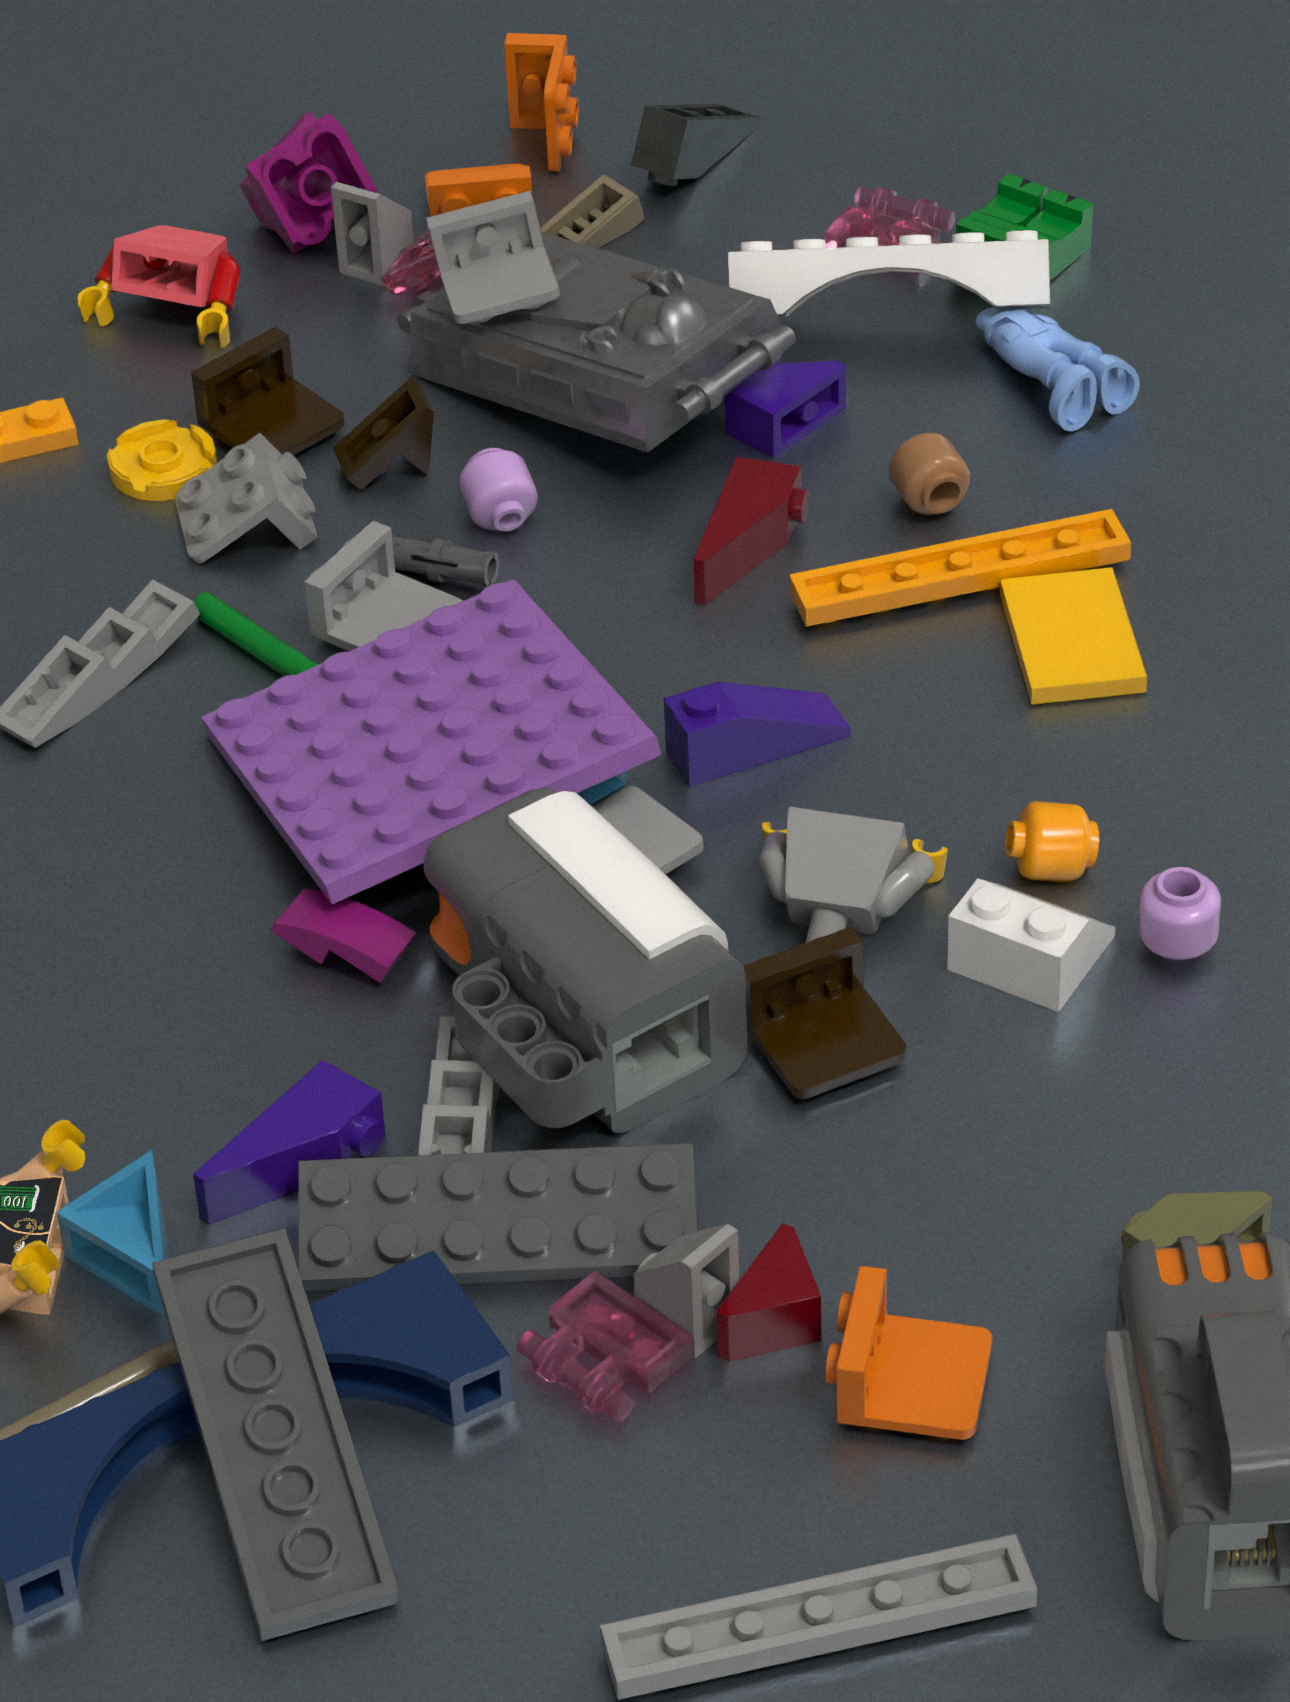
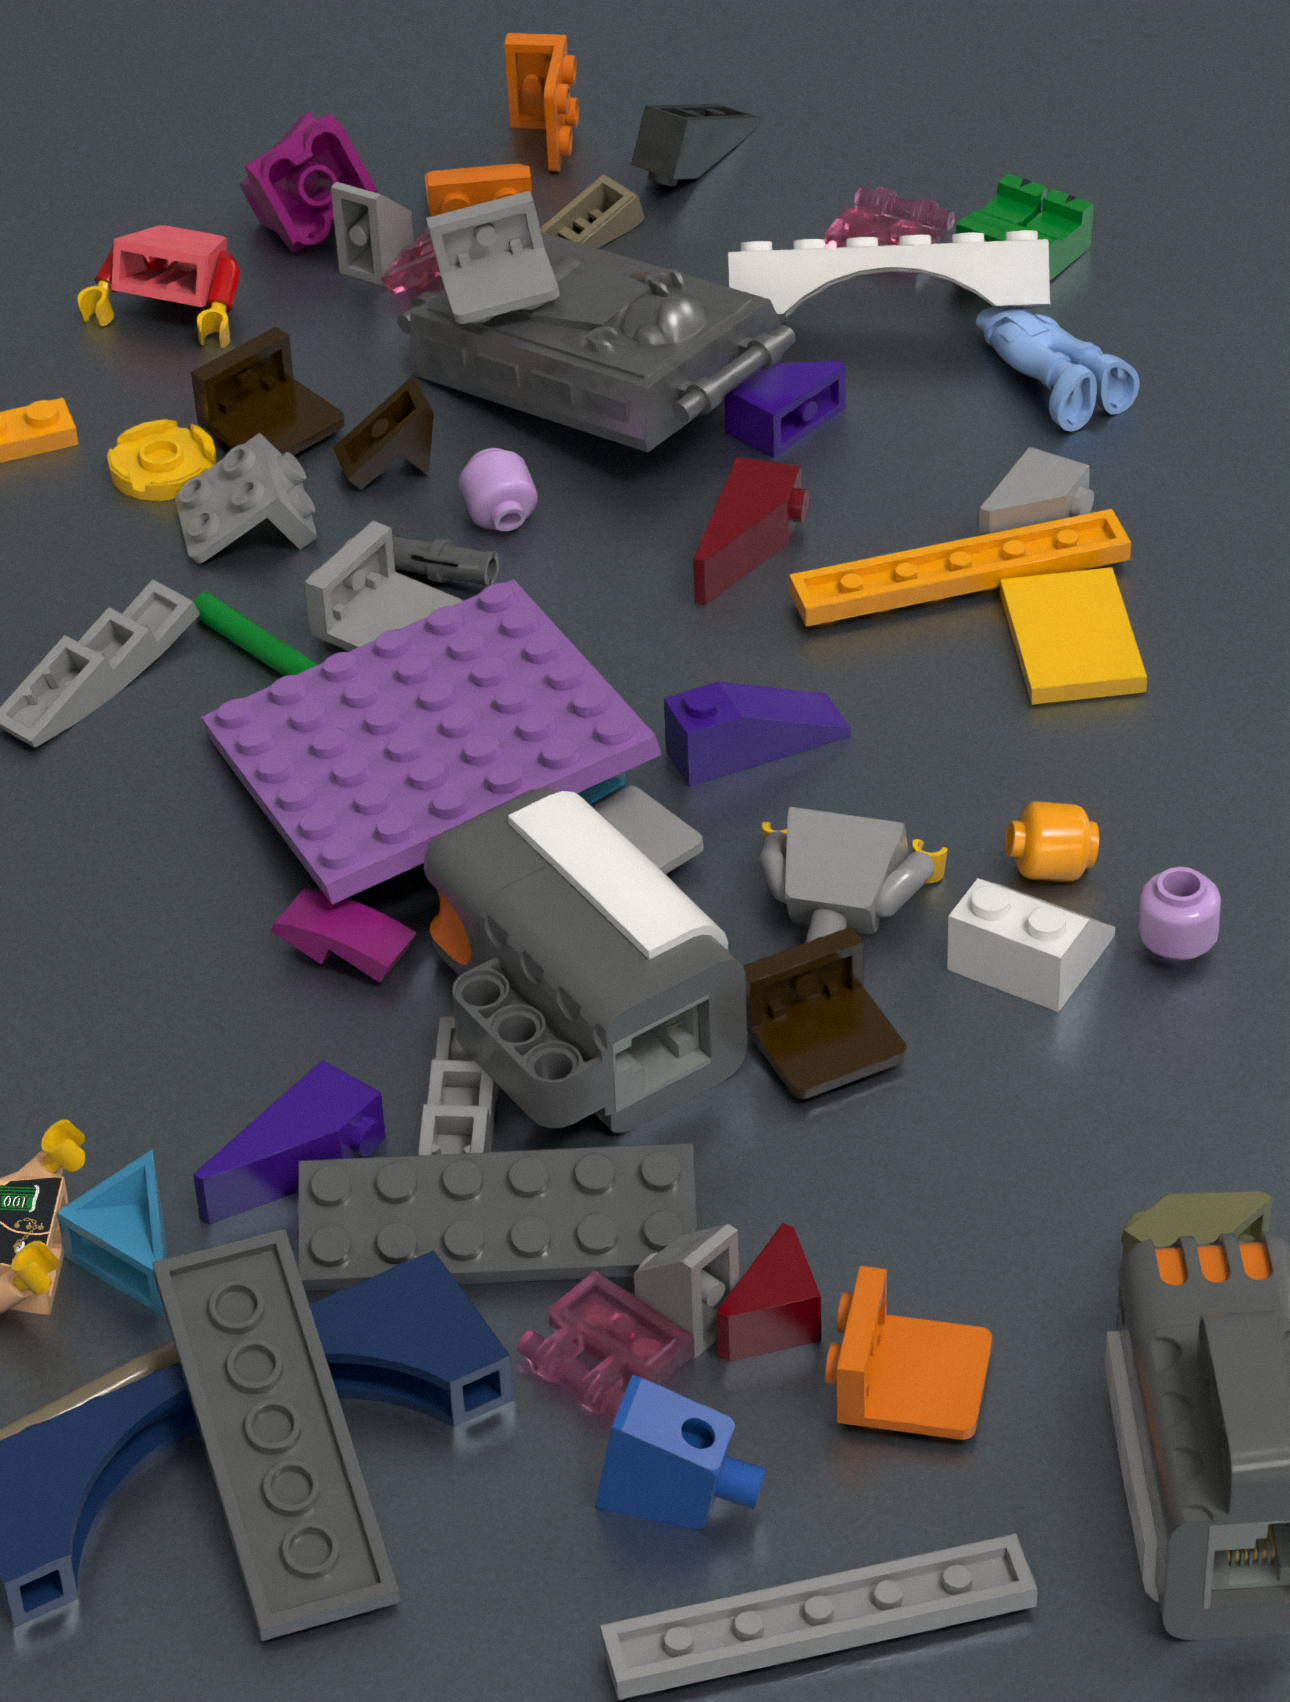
(672, 1459): none -> blue torso
(929, 474): medium nougat head -> none
(1037, 491): none -> light grey slope

